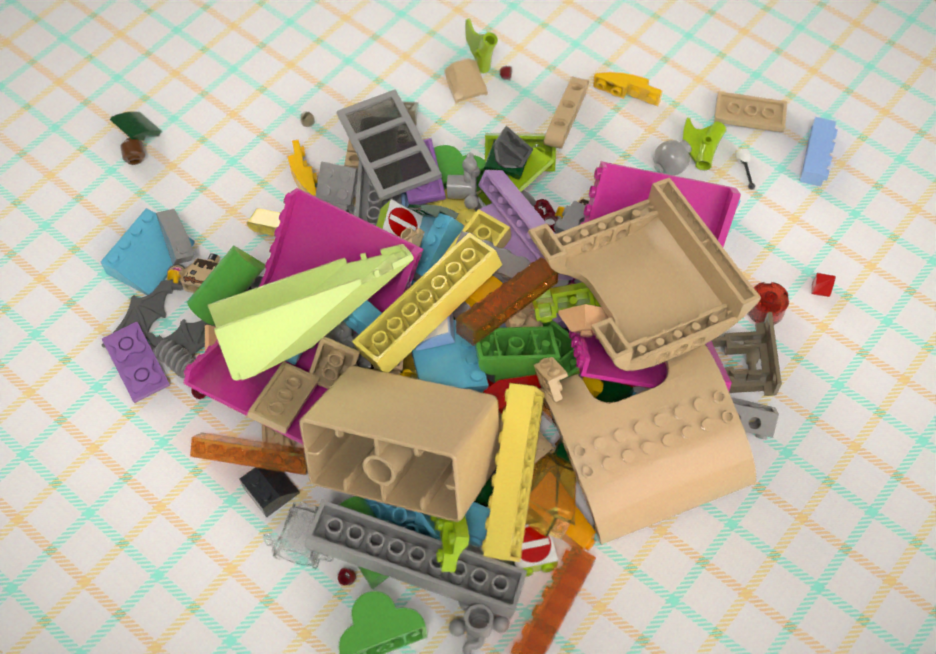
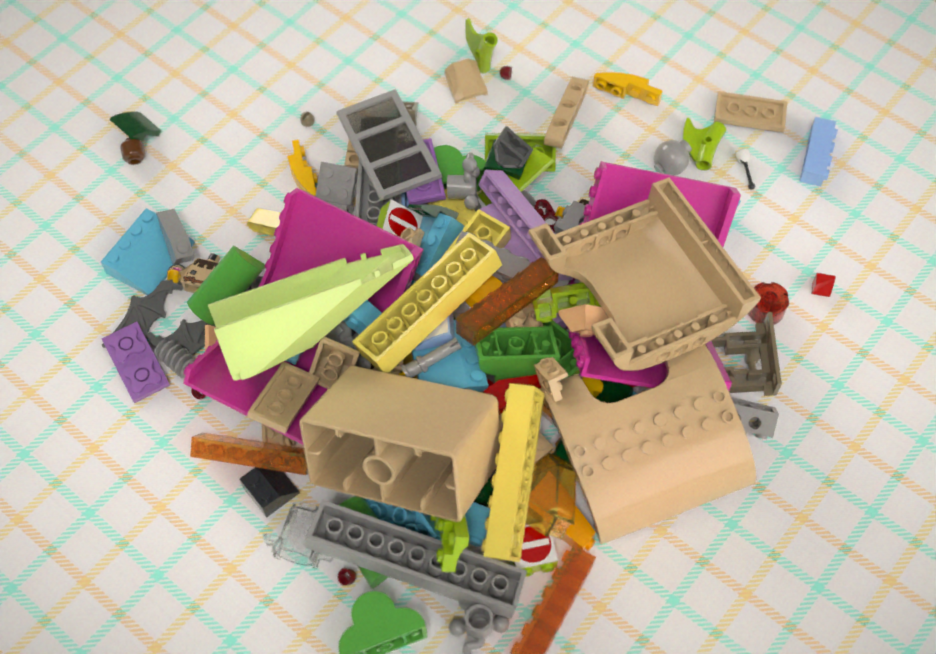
(422, 363): none -> light grey pin

